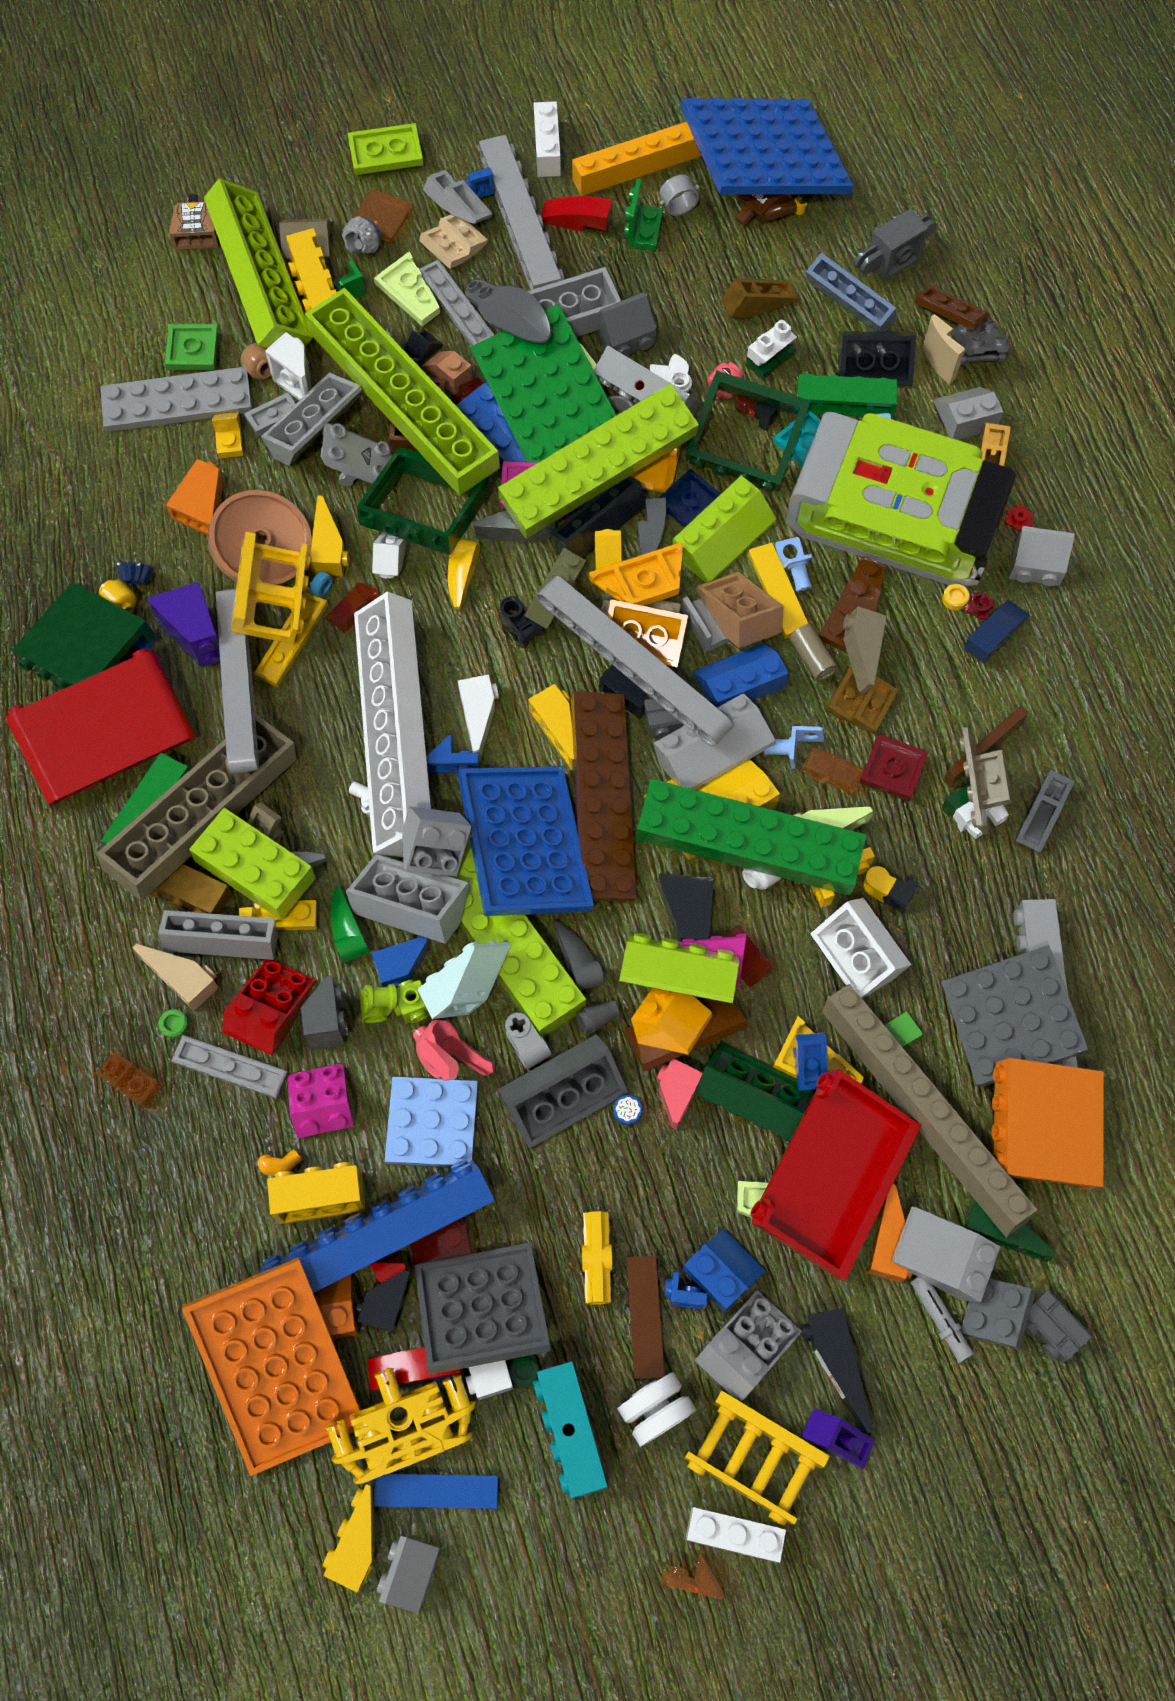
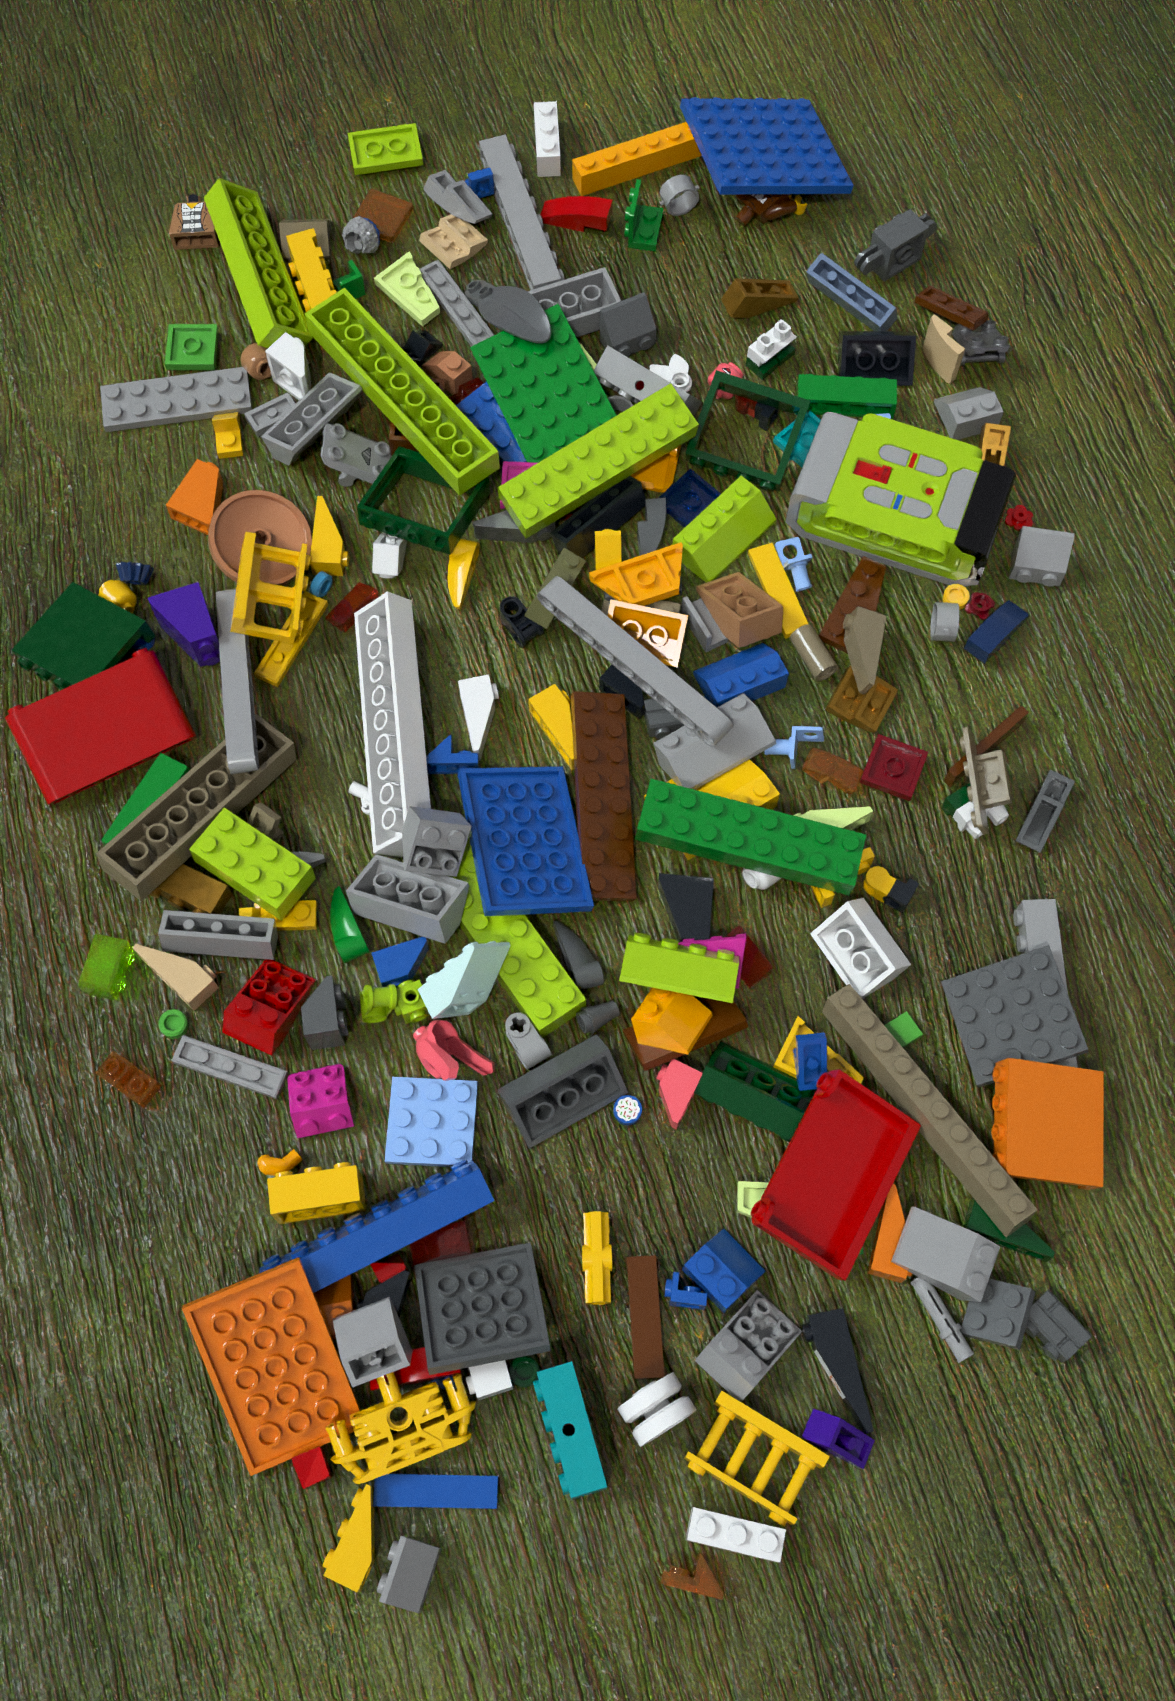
(106, 967): none -> clear neon green brick
(312, 1467): none -> red slope
(372, 1342): none -> light grey slope
(944, 621): none -> light grey piece

